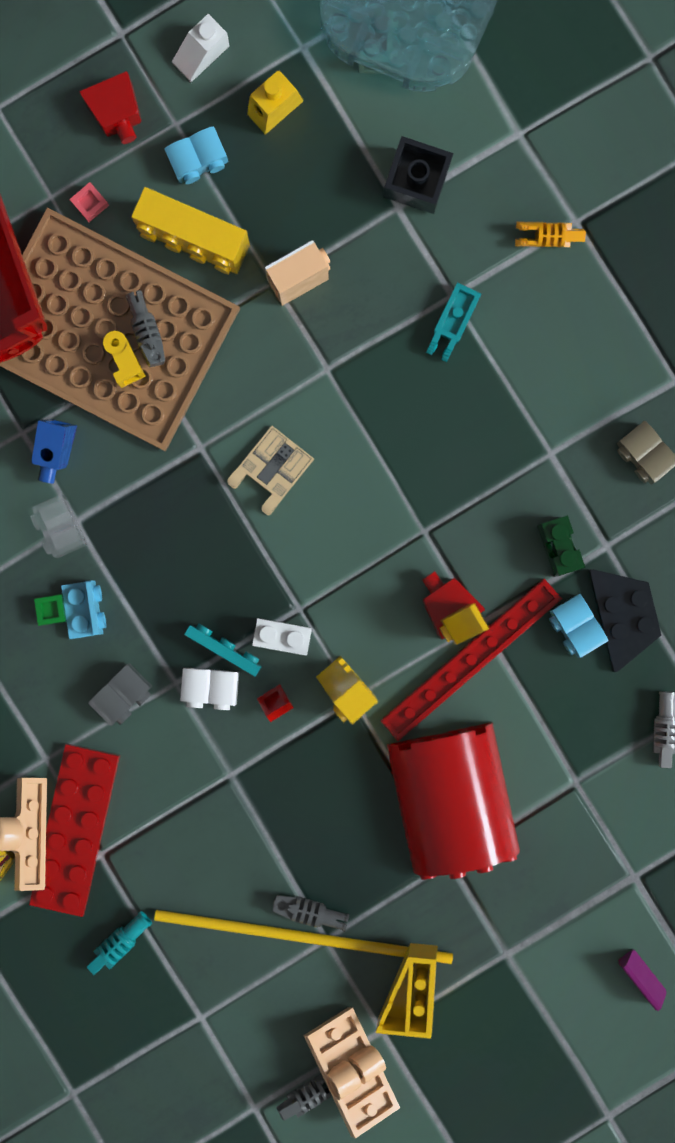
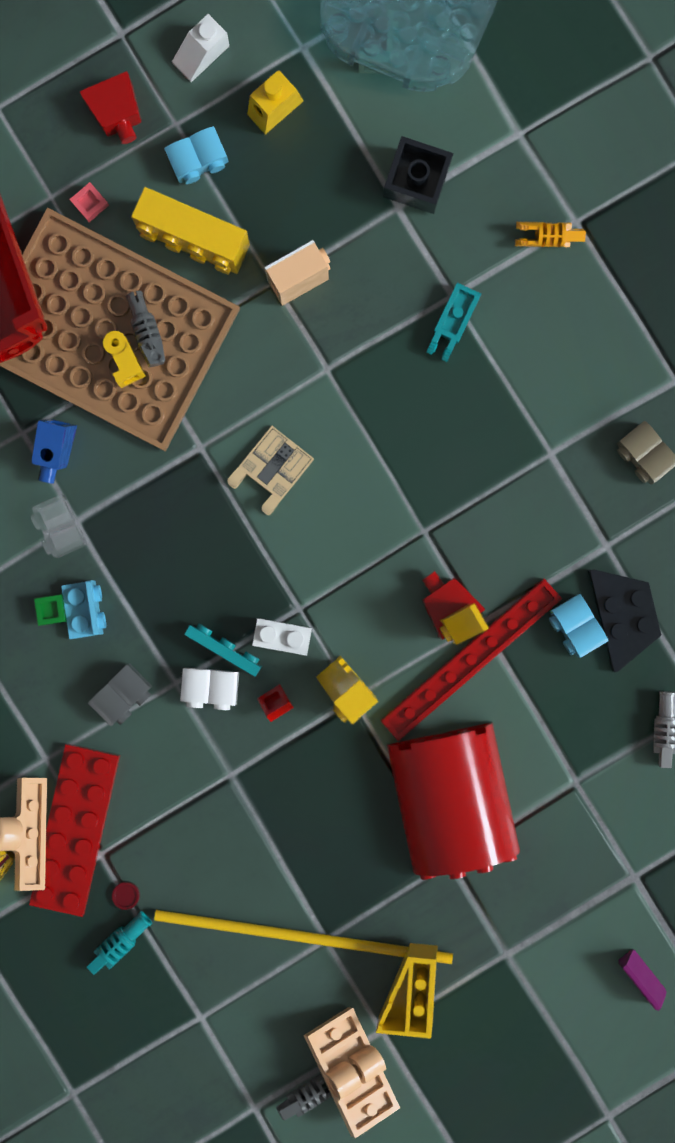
(126, 895): none -> dark red piece
(308, 912): dark grey hinge -> none
(567, 558): dark green brick -> none

